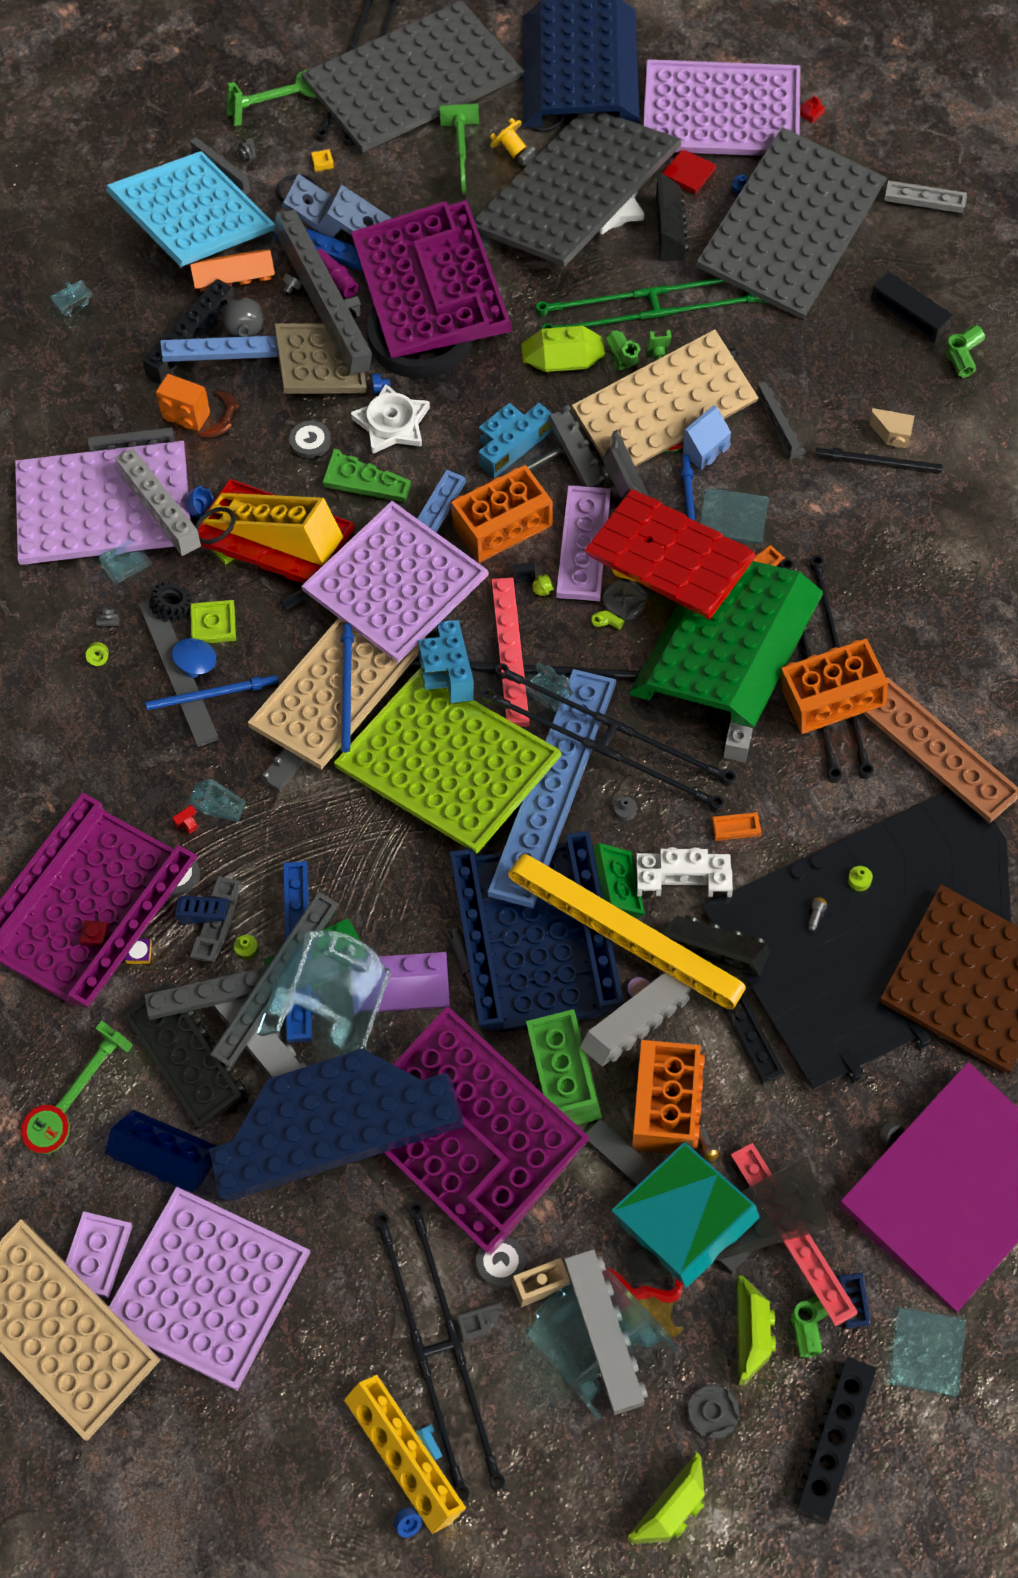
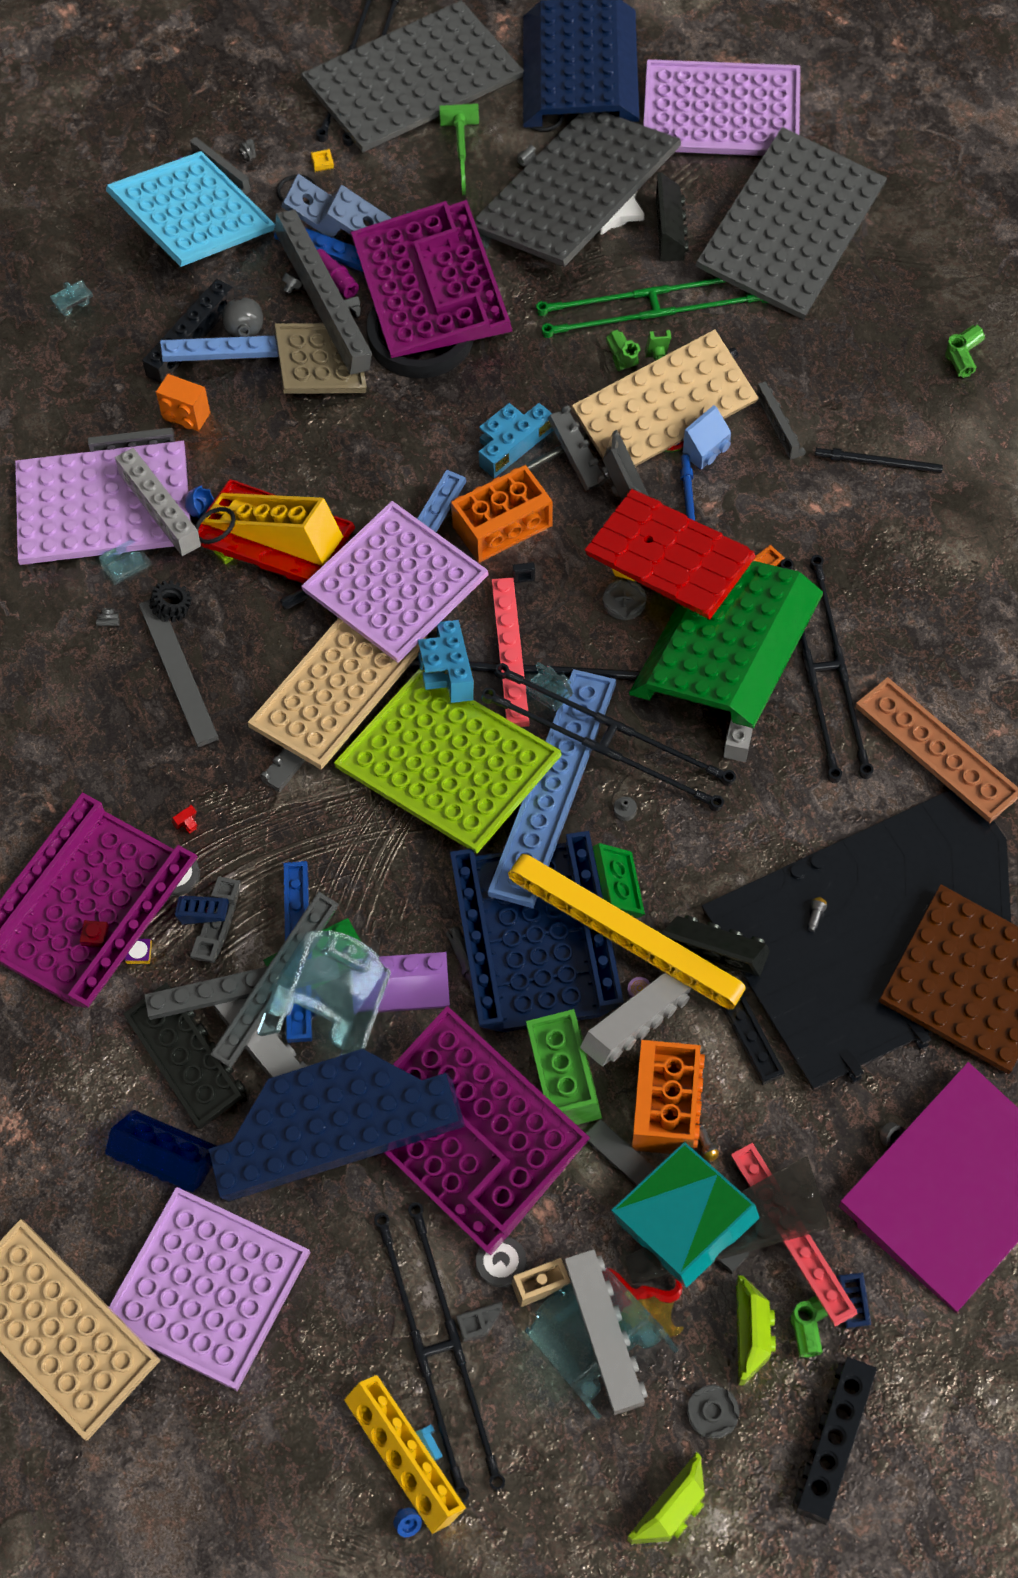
(48, 1126): bright green piece -> none
(97, 654): lime tile -> none
(98, 1251): lavender plate -> none
(193, 656): blue dish -> none
(213, 621): lime tile -> none
(216, 800): clear light blue slope -> none
(224, 425): copper piece -> none
(233, 268): orange slope -> none
(237, 101): bright green piece -> none
(246, 947): lime tile -> none
(254, 683): blue bar -> none
(310, 439): dark grey tile -> none
(347, 639): blue bar -> none
(356, 477): bright green wing -> none
(379, 383): blue tile -> none
(392, 419): white plate -> none
(509, 139): yellow piece -> none
(542, 585): lime plate -> none
(563, 349): lime wedge -> none
(584, 516): lavender plate -> none
(606, 618): lime arm -> none
(684, 867): white bracket -> none
(689, 171): red tile -> none
(735, 514): clear light blue piece -> none
(736, 826): orange tile -> none
(738, 184): blue tile -> none
(812, 109): red tile -> none
(834, 685): orange brick -> none
(860, 878): lime tile -> none
(892, 427): tan slope -> none
(912, 307): black brick -> none
(925, 196): light grey plate -> none
(928, 1352): clear light blue piece -> none

